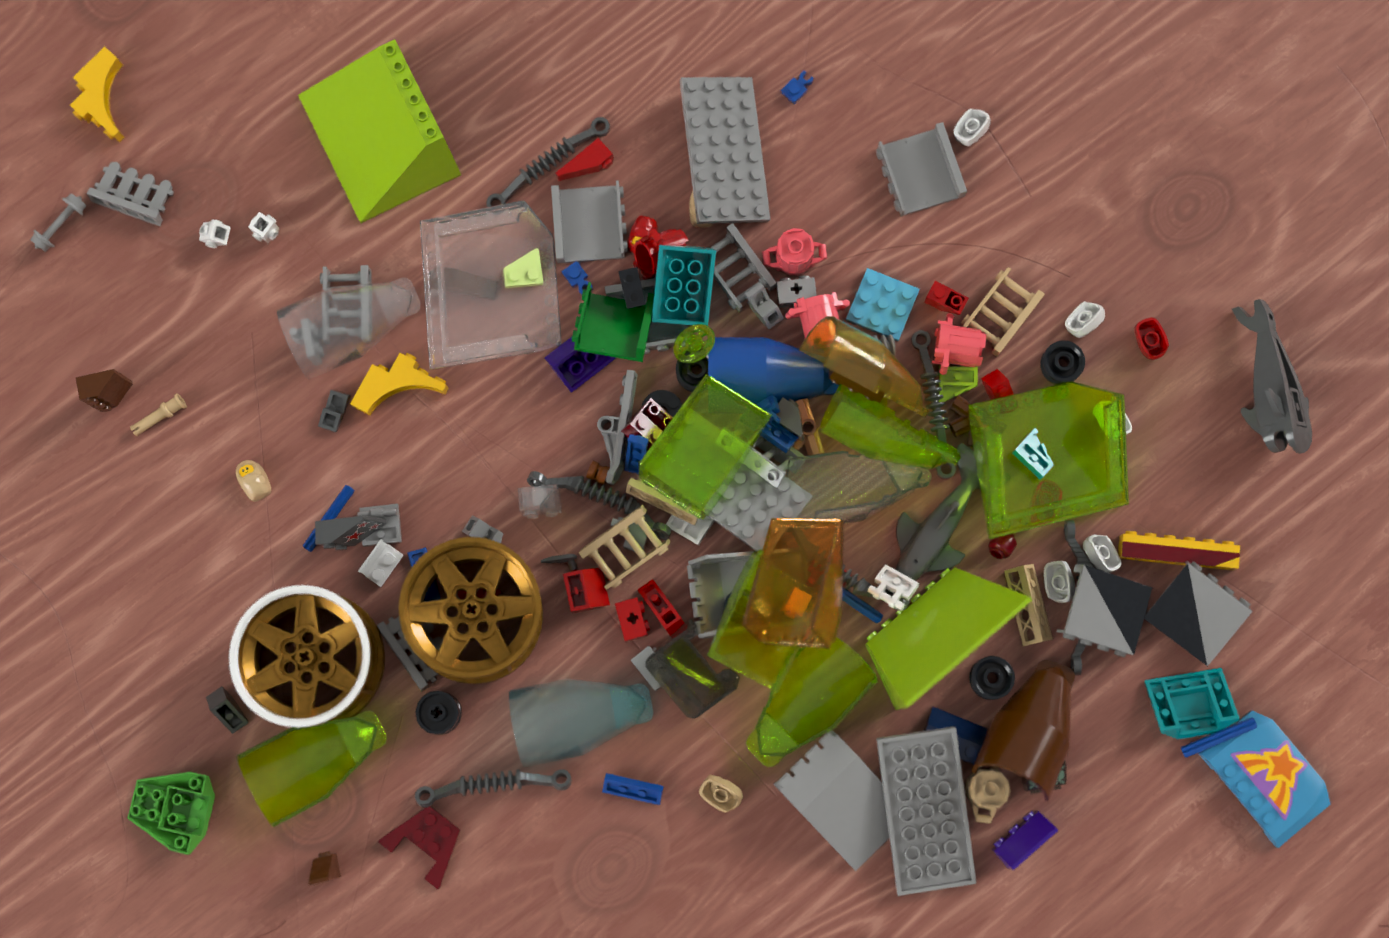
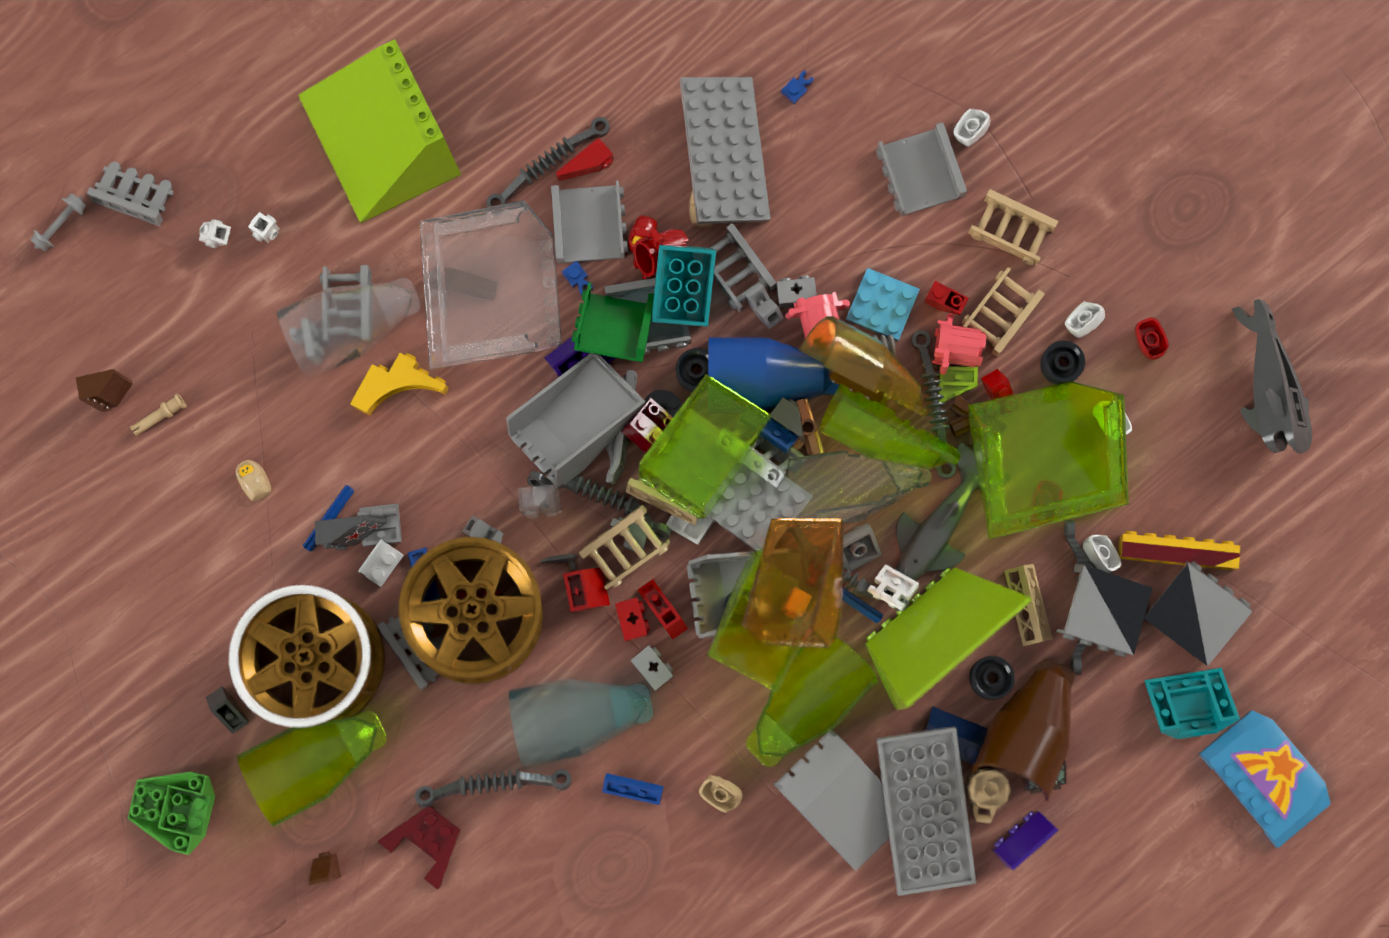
(95, 83): yellow arch -> none
(334, 410): dark grey slope -> none
(427, 712): black wheel -> none
(524, 271): yellowish green wing -> none
(574, 418): none -> light grey windscreen
(597, 472): dark orange wheel -> none
(632, 287): black brick -> none
(636, 450): blue plate -> none
(688, 675): clear smoke windscreen -> none
(694, 343): clear neon green plate -> none
(770, 406): blue plate -> none
(794, 252): coral container -> none
(859, 547): none -> light grey brick
(1002, 546): dark red head -> none
(1027, 215): none -> tan fence
(1034, 455): wing -> none
(1059, 581): white piece -> none
(1219, 737): blue axle -> none

